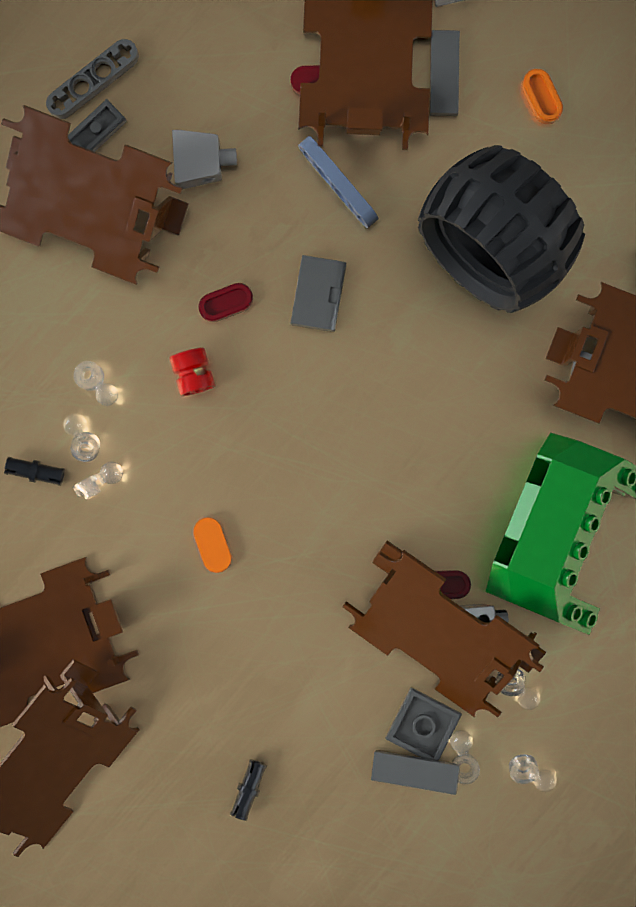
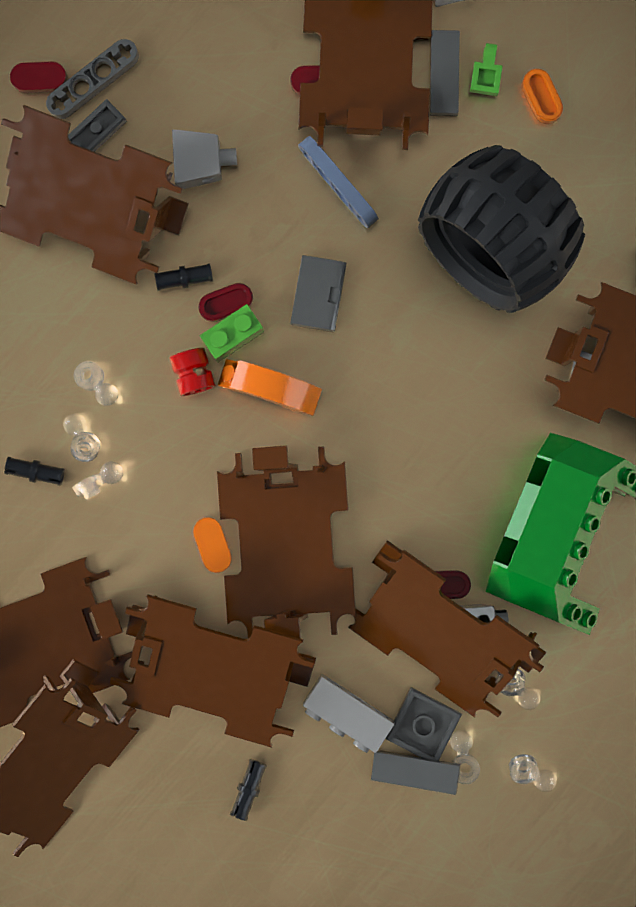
(38, 77): none -> dark red tile
(183, 277): none -> black pin
(212, 670): none -> reddish brown piece
(232, 333): none -> bright green brick
(270, 386): none -> orange arch
(285, 542): none -> reddish brown piece
(347, 714): none -> light grey brick
(486, 75): none -> bright green plate

